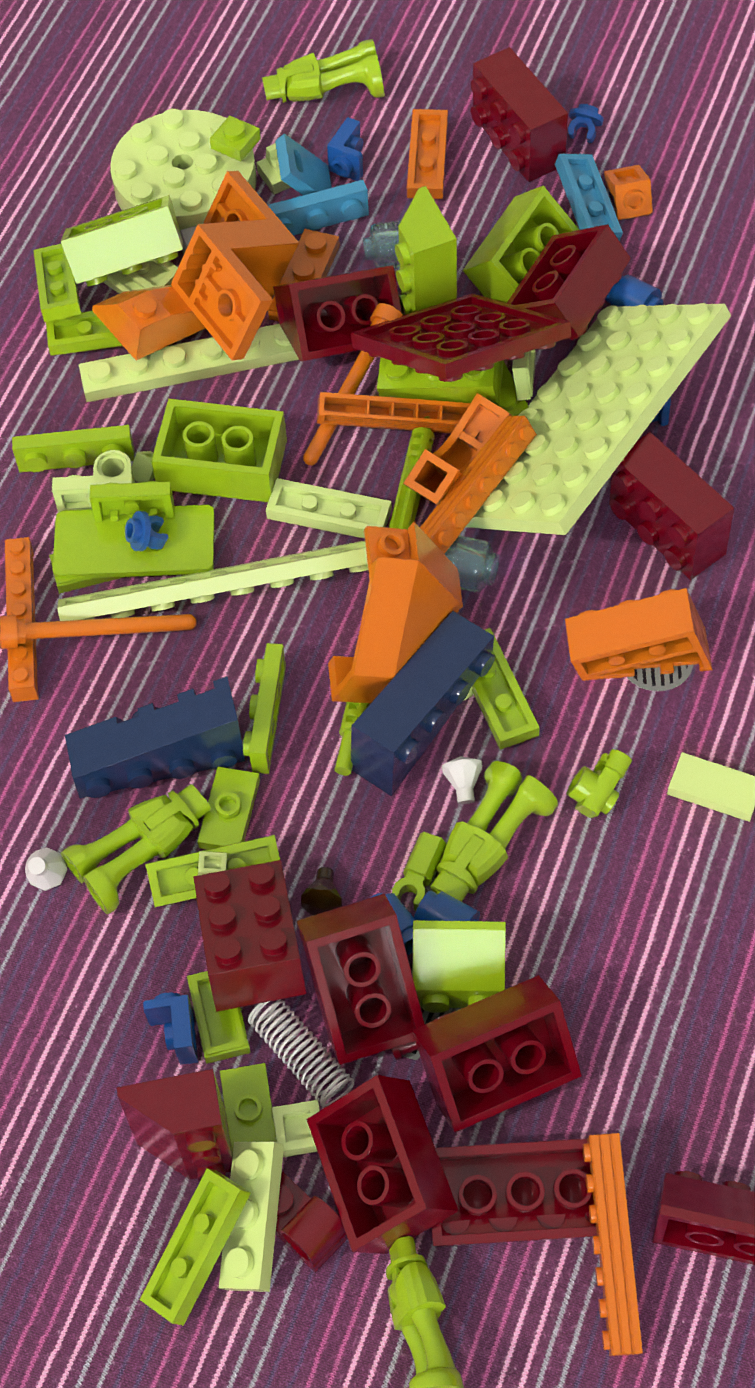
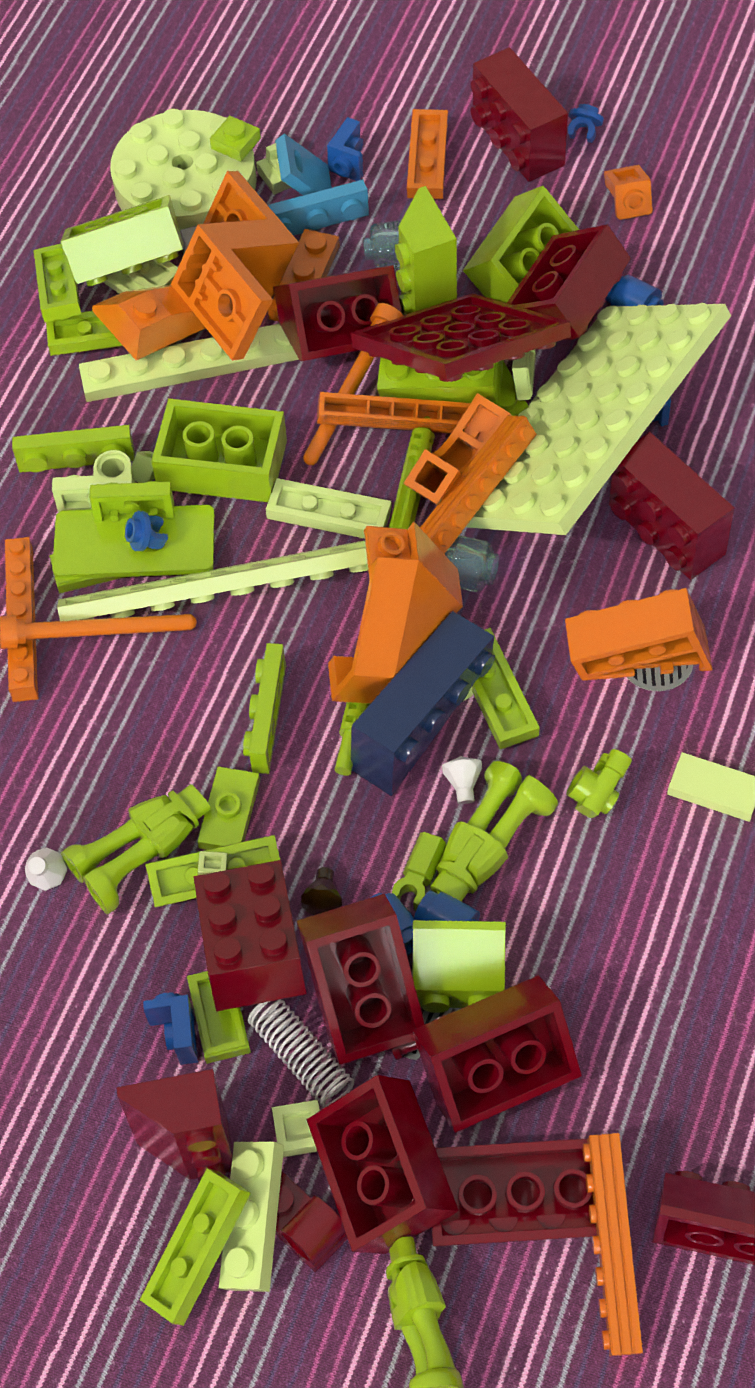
(157, 743): dark blue wedge -> none
(248, 1104): lime plate -> none
(310, 78): lime piece -> none
(586, 192): dark azure plate -> none

